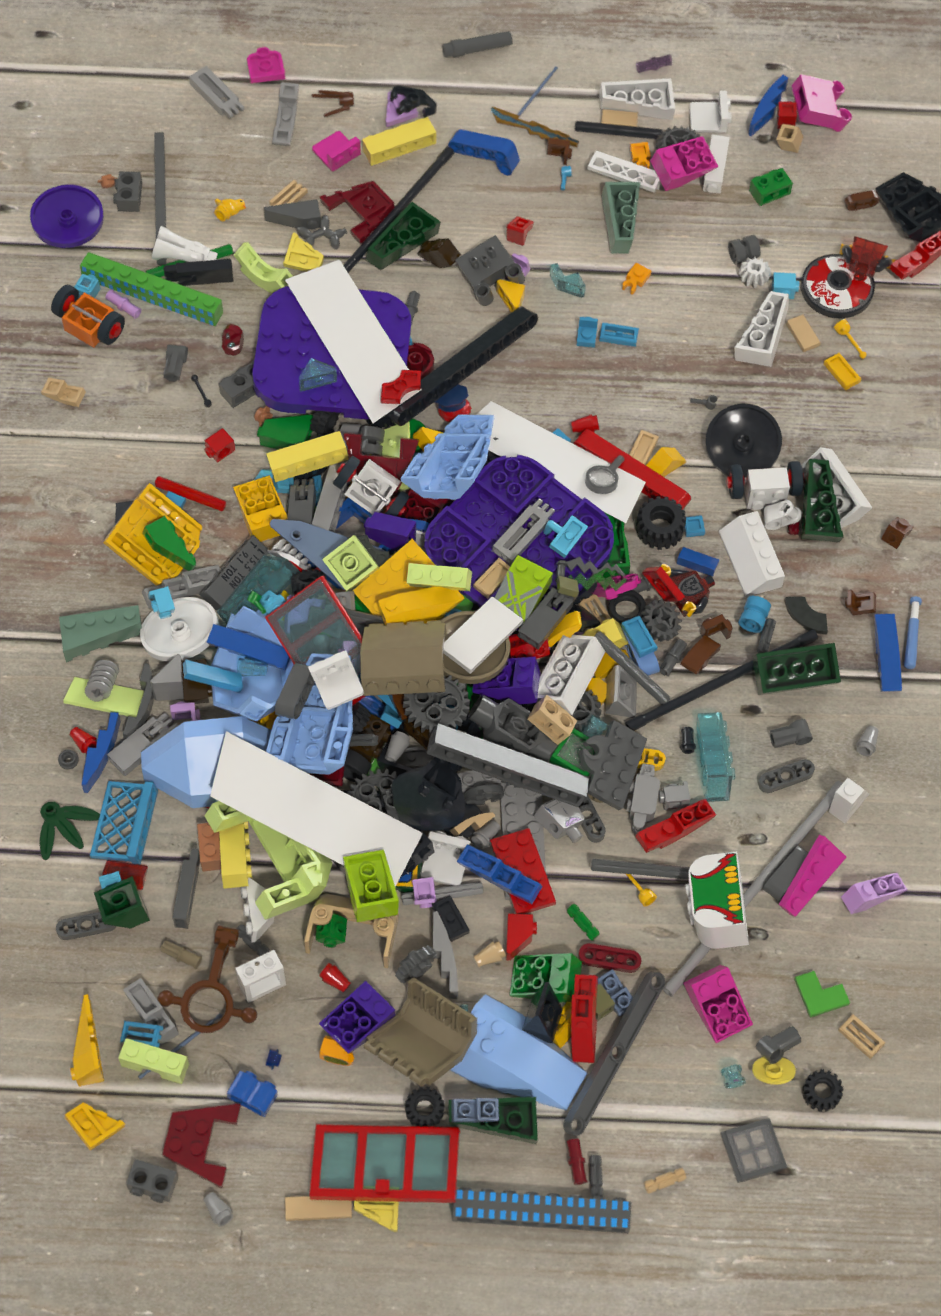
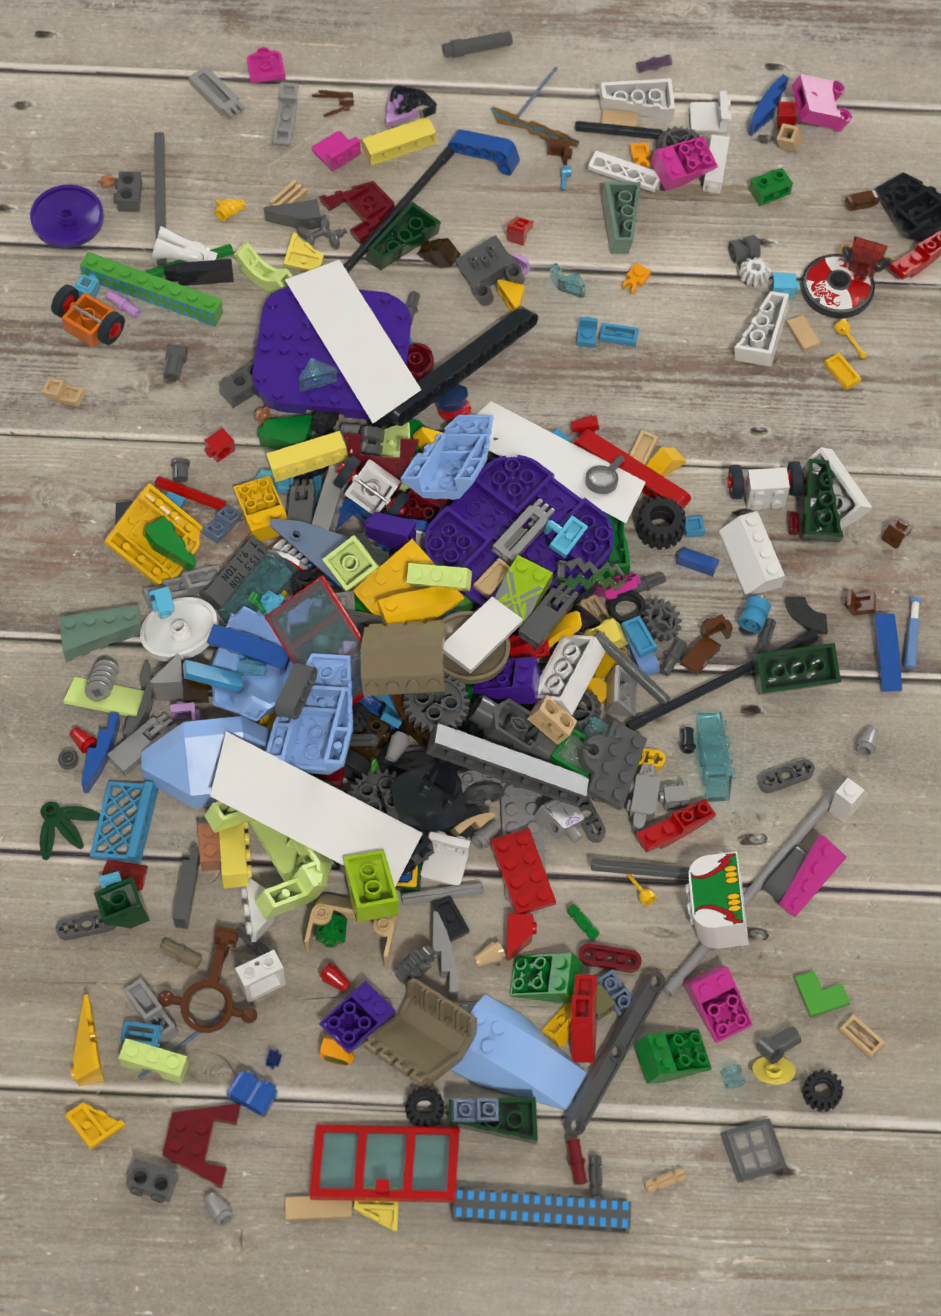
(180, 469): none -> dark grey bush
(207, 403): black hinge -> none
(222, 524): none -> sand blue slope
(232, 340): dark red rock -> none
(336, 680): white bracket -> none
(394, 391): red tile -> none
(424, 892): lavender bracket -> none
(499, 874): blue slope -> none
(543, 1014): black slope -> none
(567, 586): olive tile -> none
(663, 584): red tile -> none
(672, 1055): none -> green slope
(693, 588): torso -> none
(708, 403): dark grey hand -> none
(743, 437): black dish -> none
(781, 515): white piece -> none
(796, 732): dark grey piece -> none
(872, 892): lavender slope -> none

